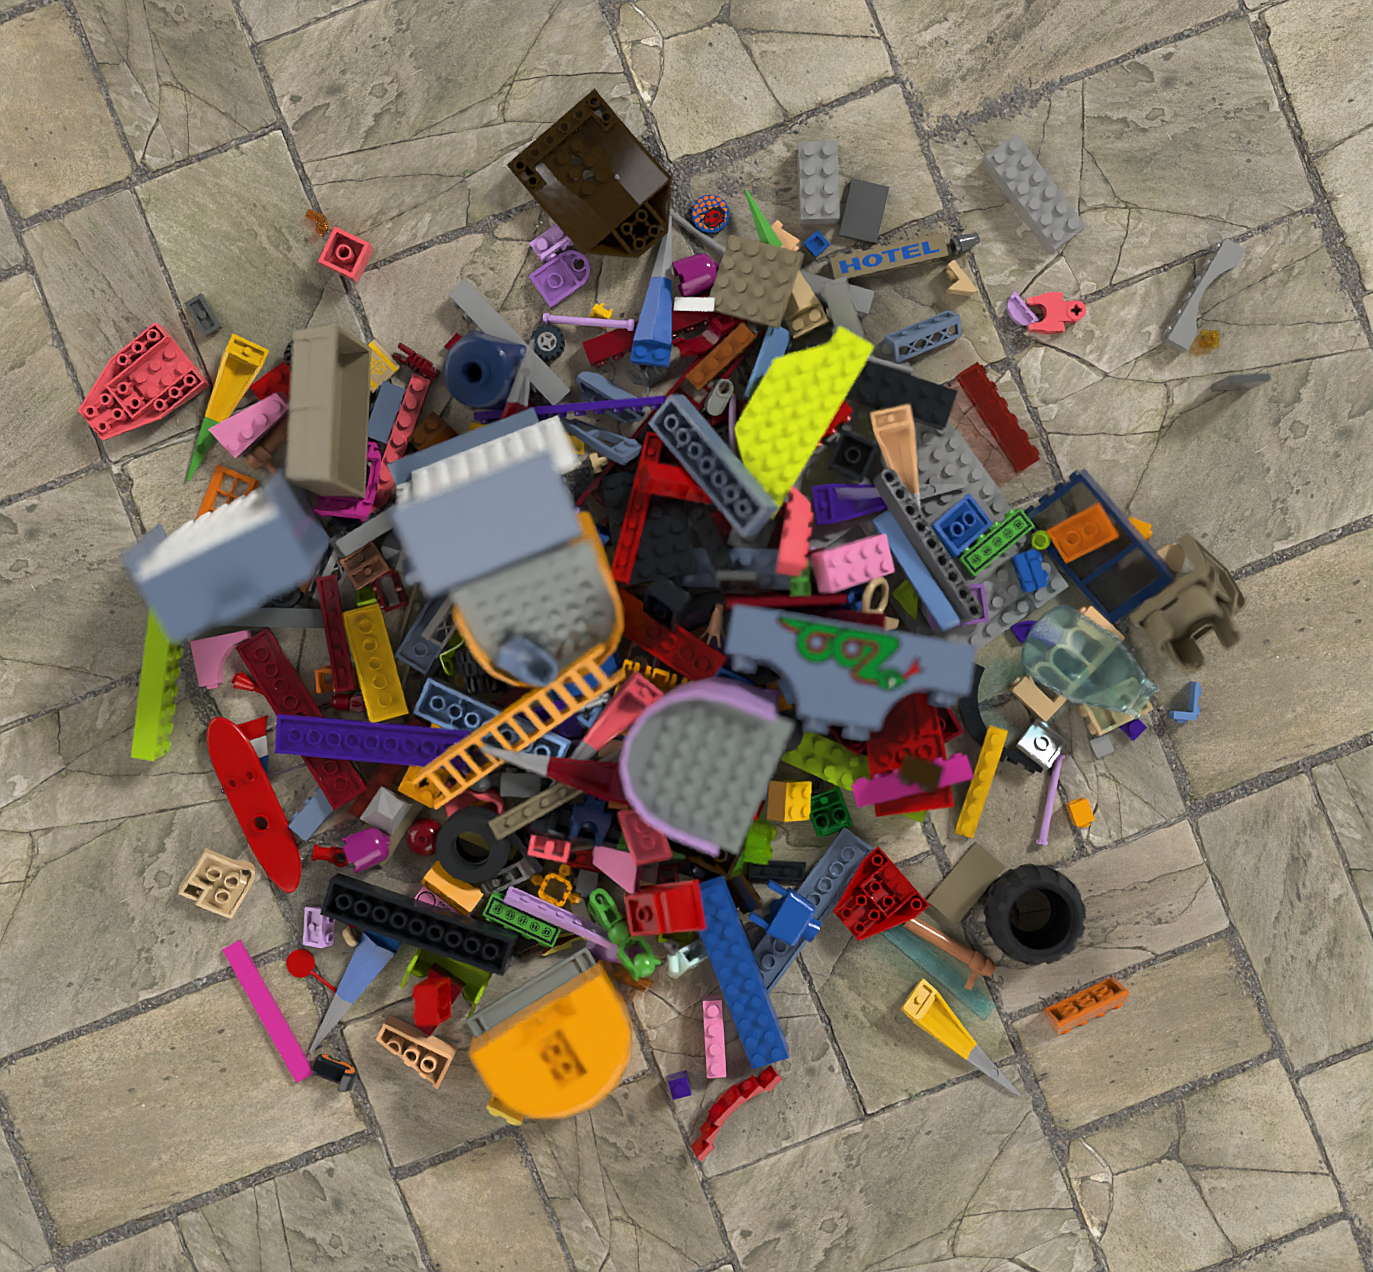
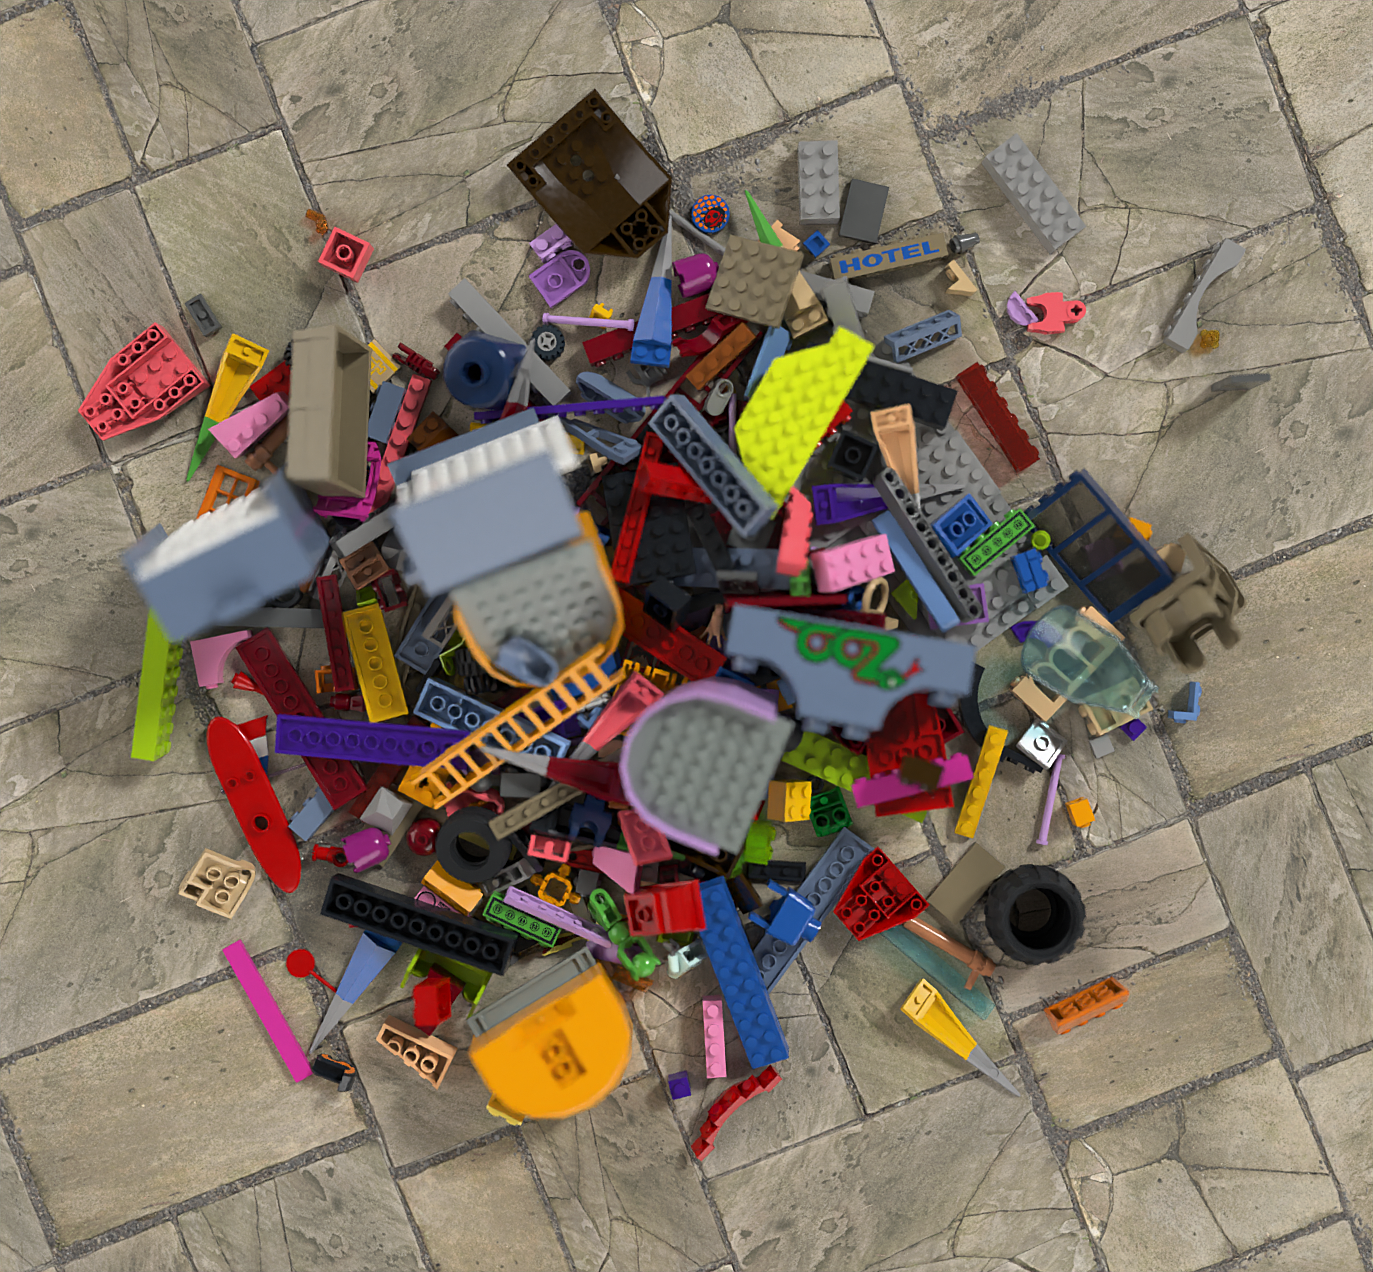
(317, 928): lavender bracket -> none
(350, 936): tan tile -> none
(693, 304): white sticker -> none
(1082, 533): orange tile -> none

